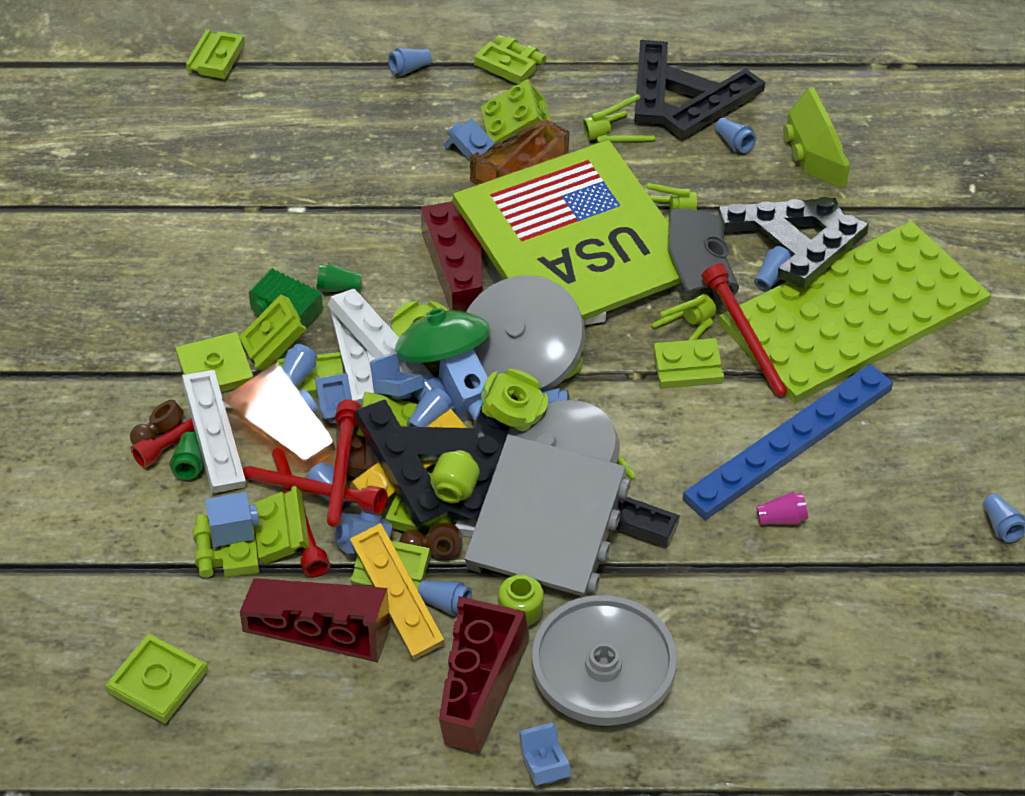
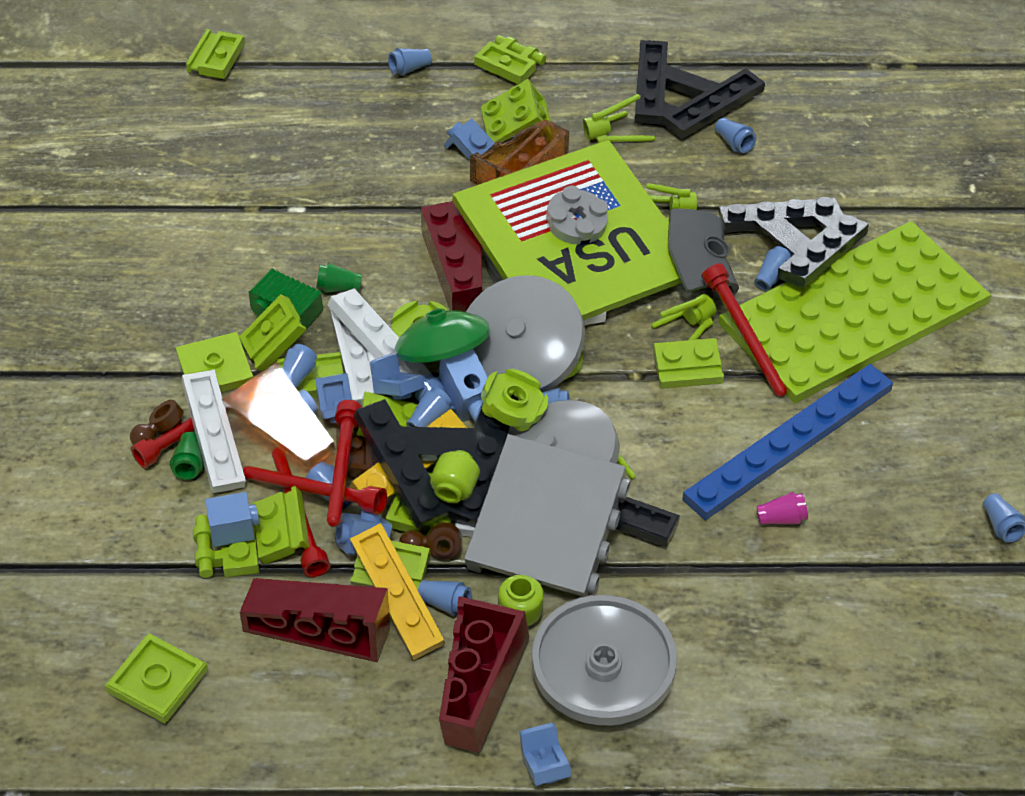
(581, 202): none -> light grey plate
(816, 140): lime wedge -> none

